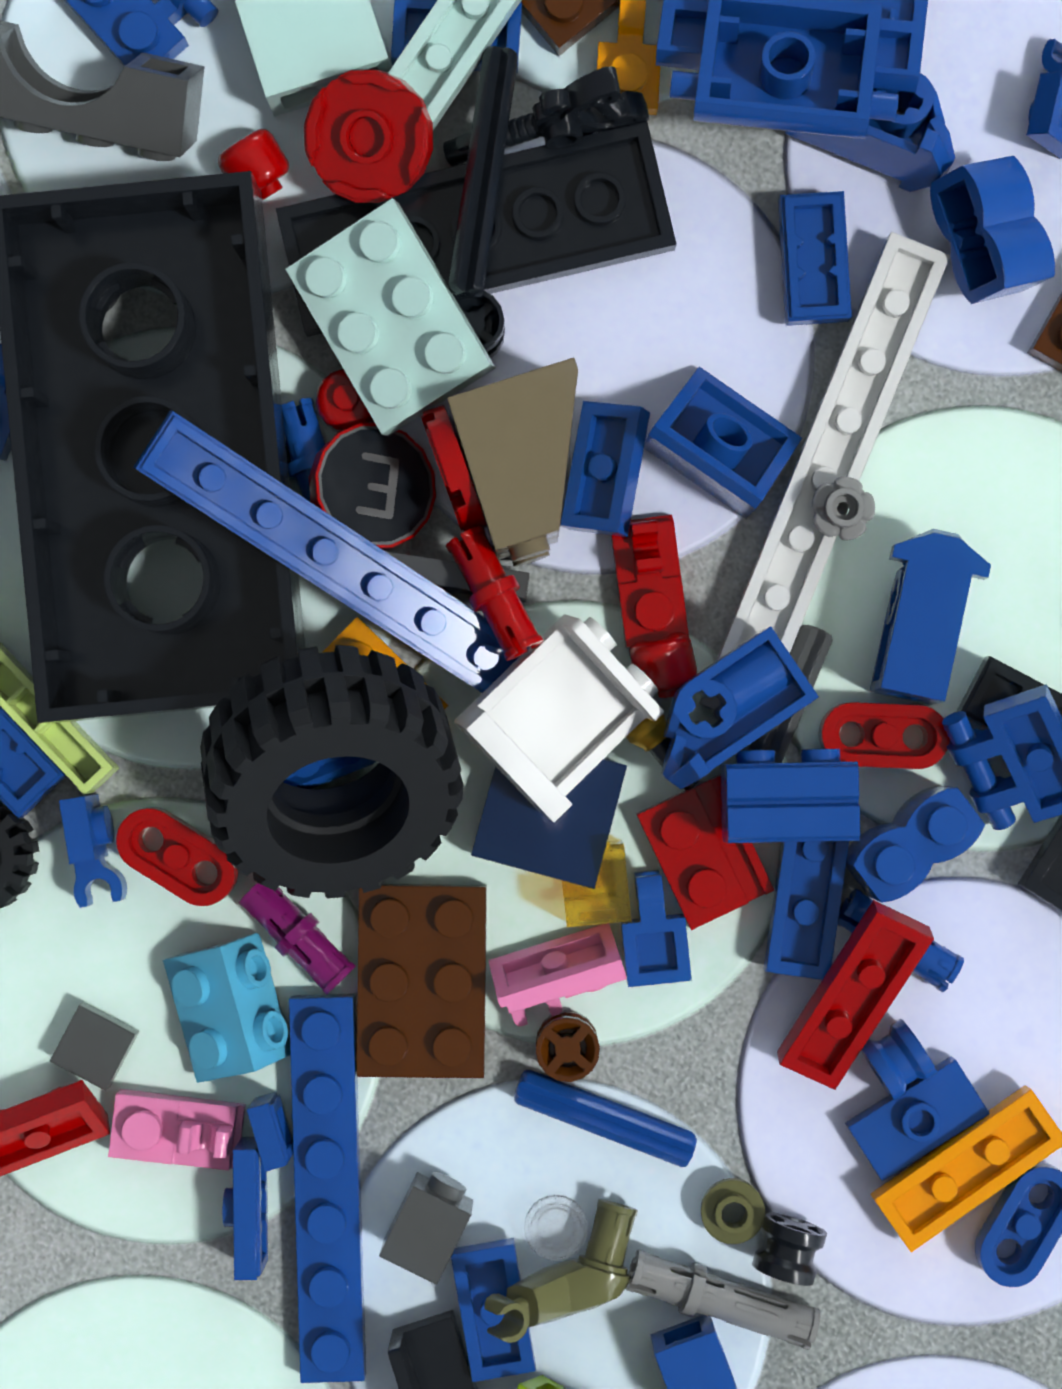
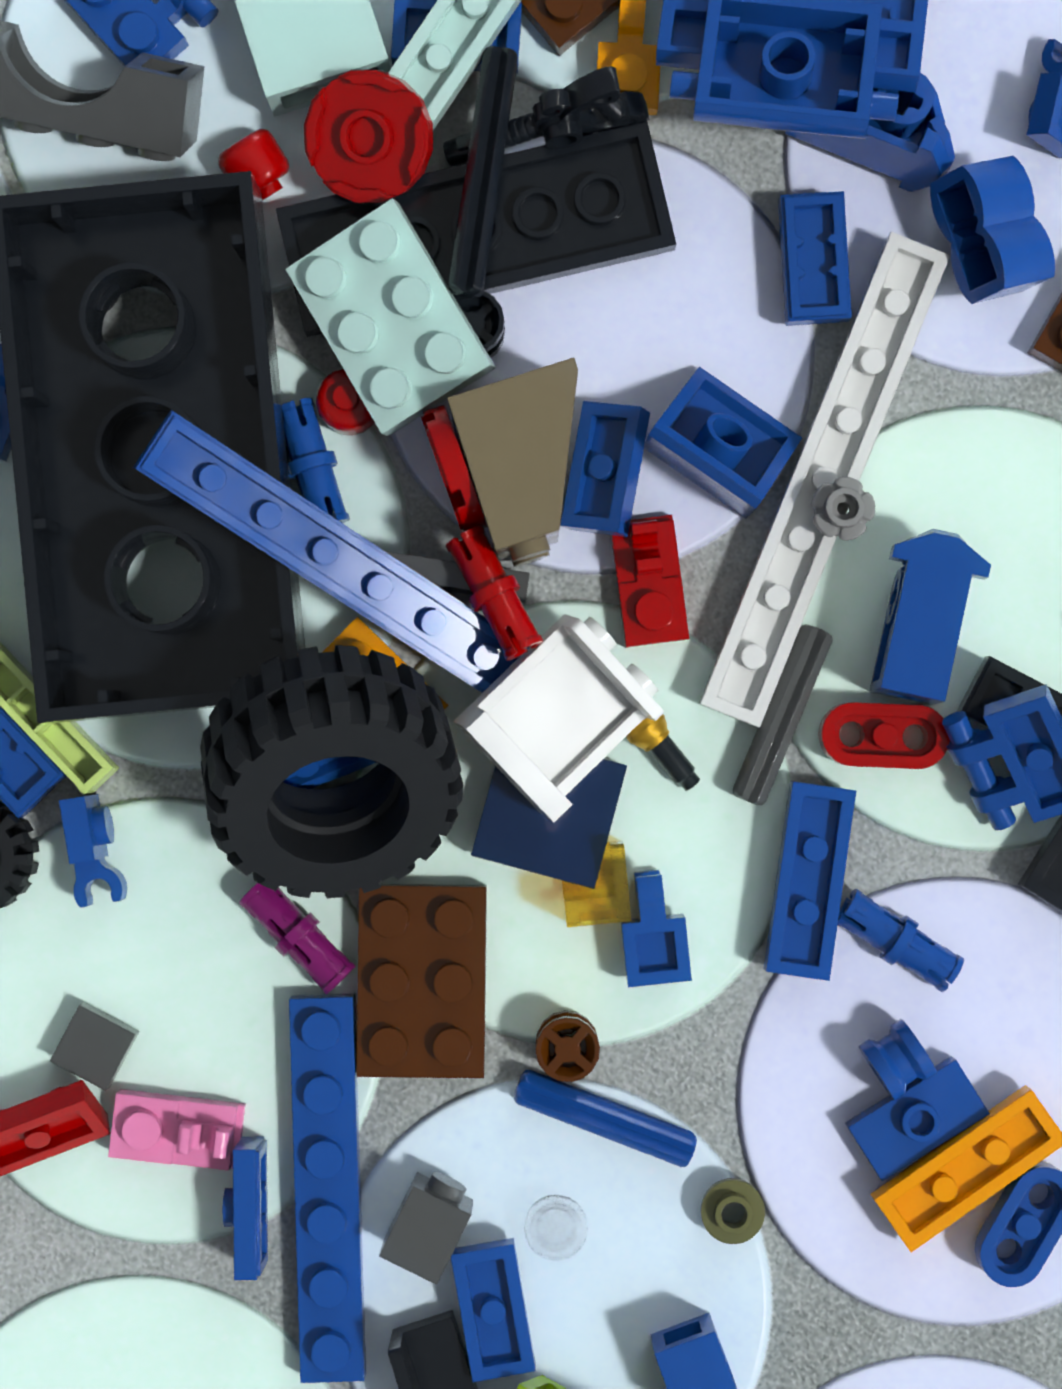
(178, 857): red plate -> none
(228, 1008): medium azure bracket -> none
(271, 1131): blue tile -> none
(374, 484): black tile -> none
(555, 970): bright pink plate -> none
(571, 1284): olive arm -> none
(665, 661): red piece -> none
(700, 868): red plate -> none
(732, 1302): light grey pin -> none
(756, 692): blue piece -> none
(789, 1249): black wheel -> none
(790, 799): blue brick -> none
(854, 995): red plate -> none
(925, 831): blue brick -> none

